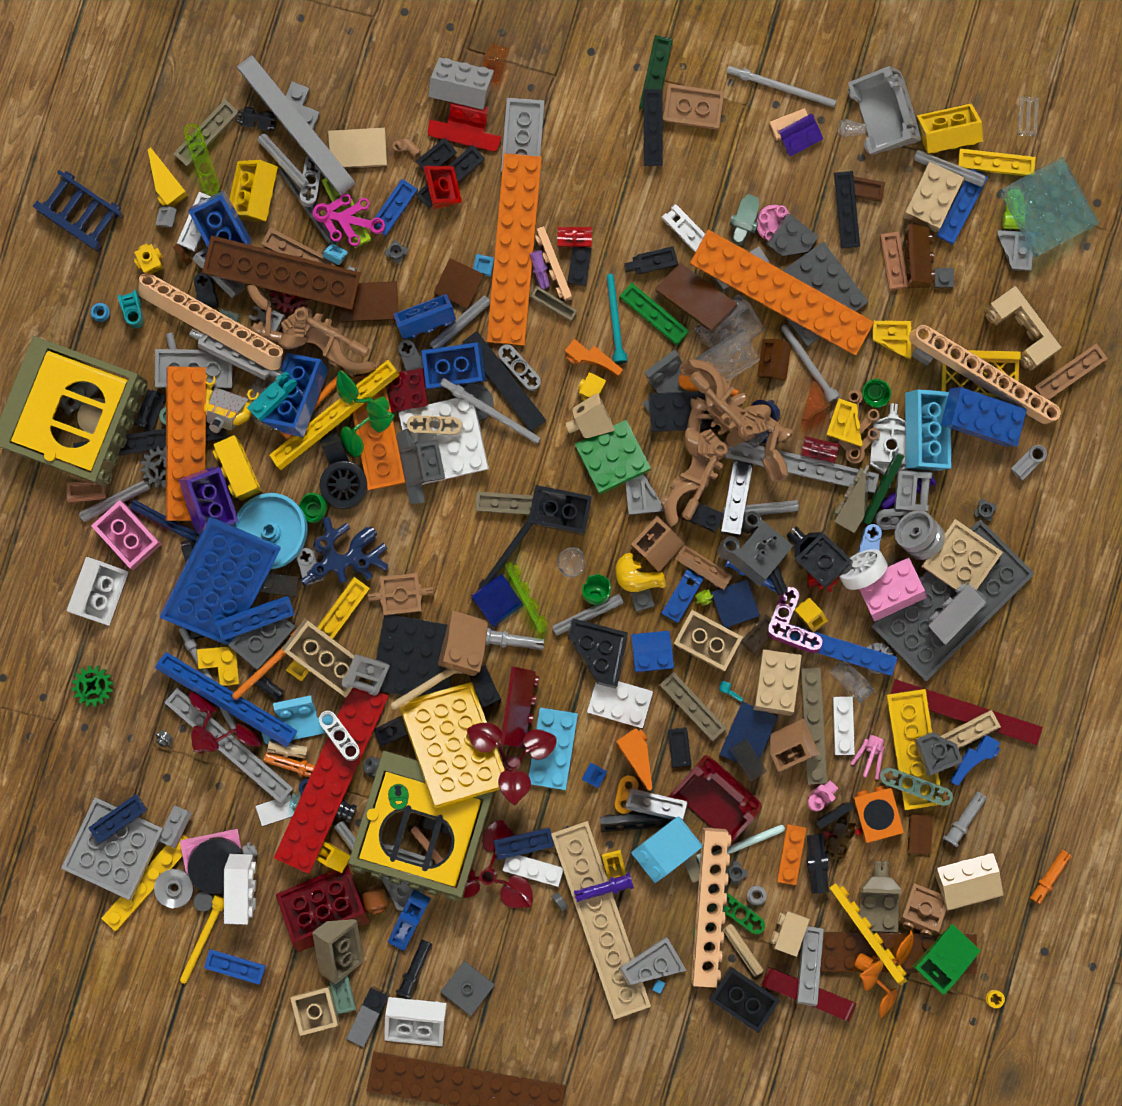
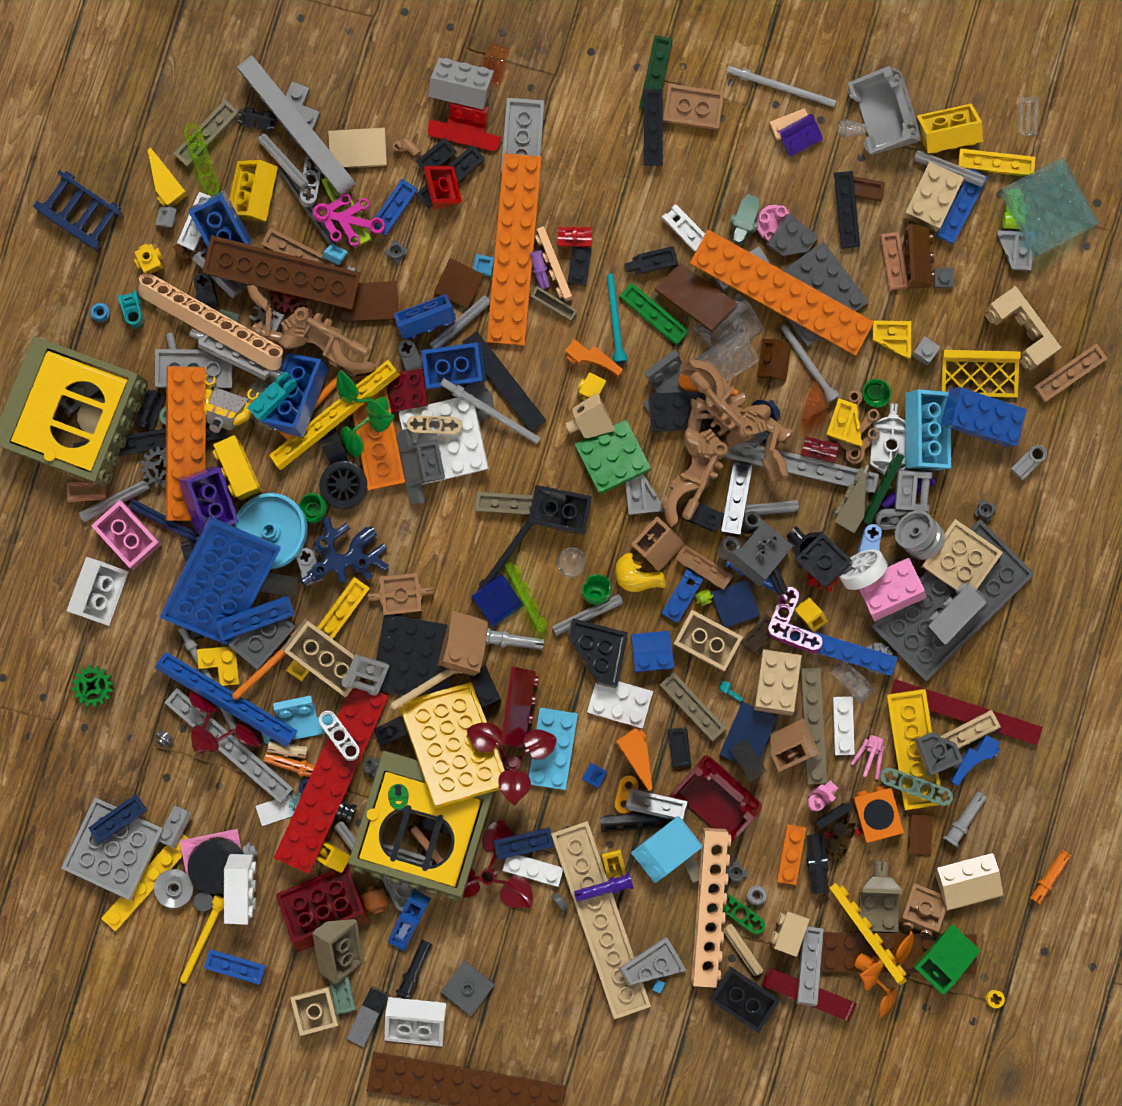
(269, 687): black axle -> none
(525, 381): light grey beam -> none
(642, 600): dark grey plate -> none
(751, 840): light aqua piece -> none
(975, 374): light nougat beam -> none

